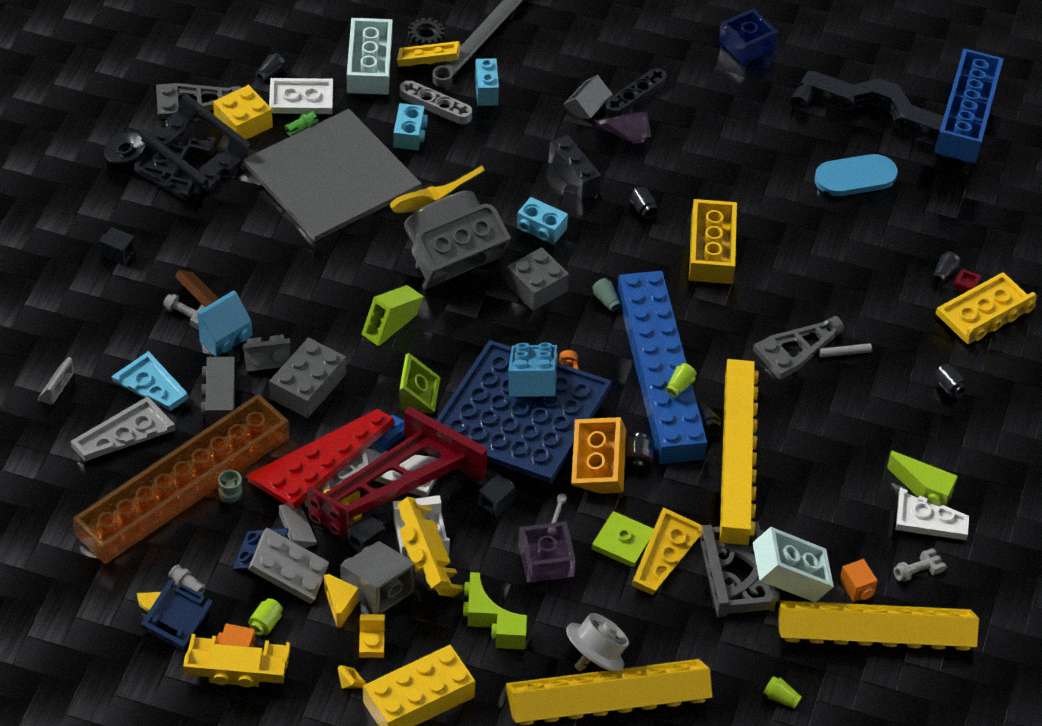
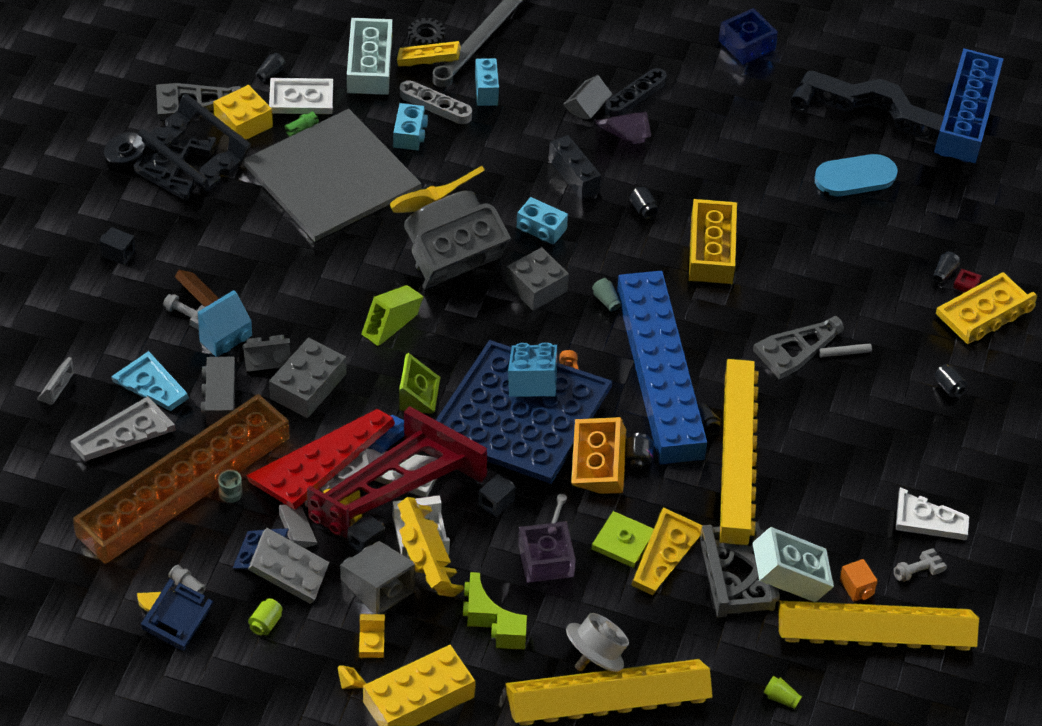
(236, 636): orange brick -> none
(236, 663): yellow bracket -> none
(341, 598): yellow slope -> none
(681, 379): lime cone -> none
(923, 478): lime slope -> none

